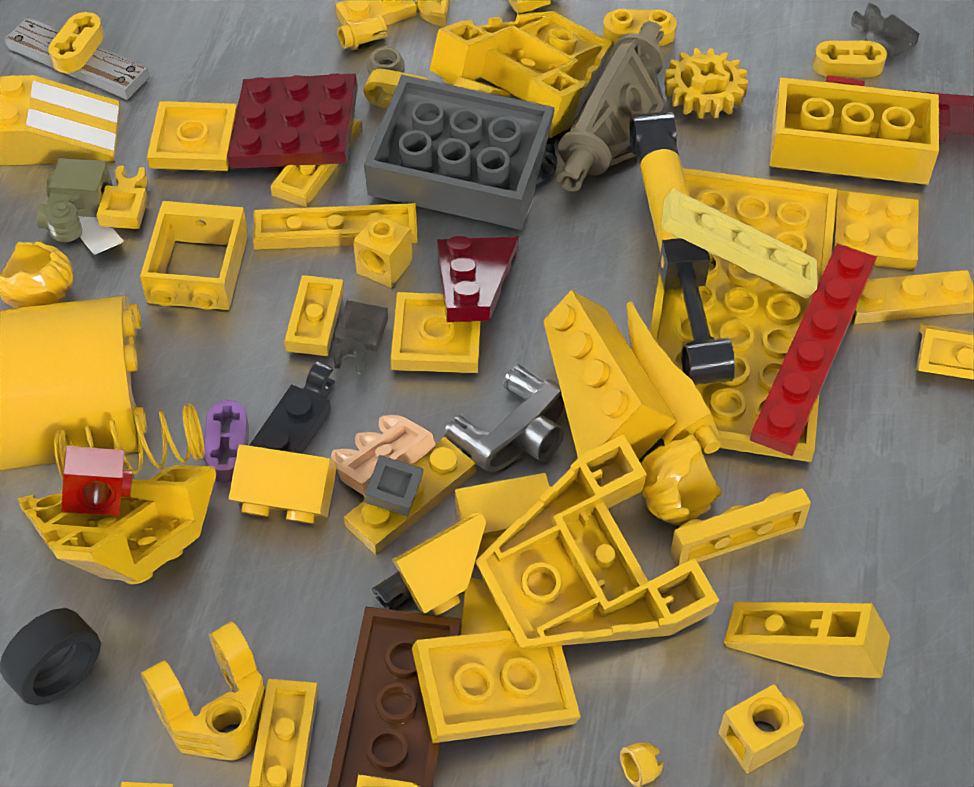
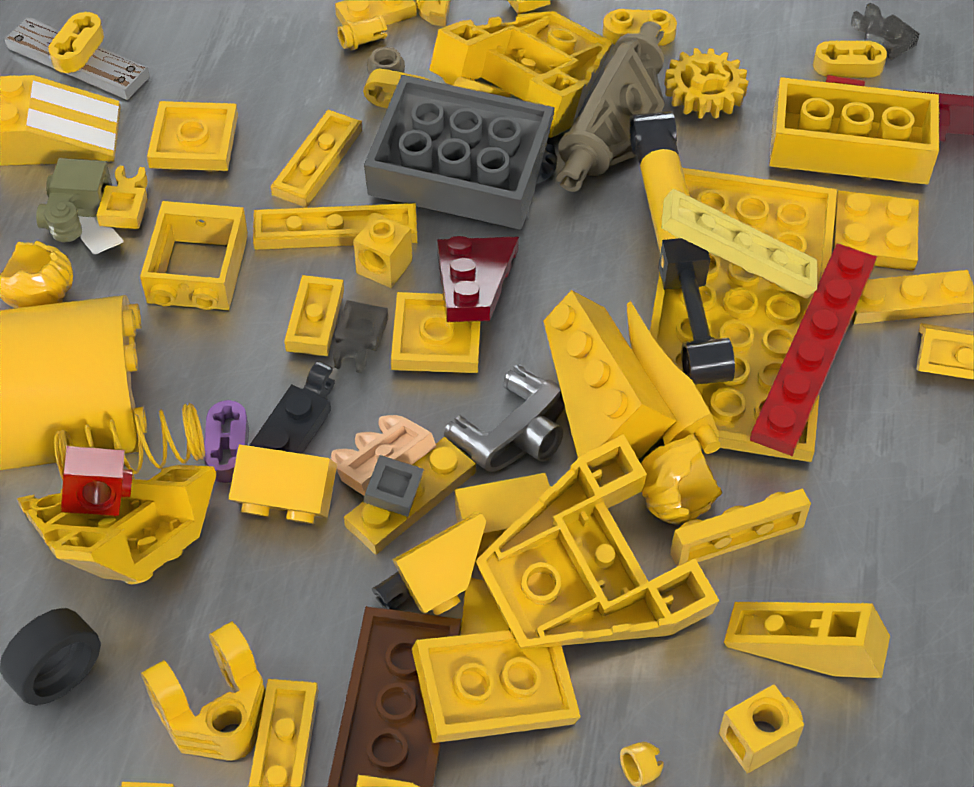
(293, 121): dark red plate -> none

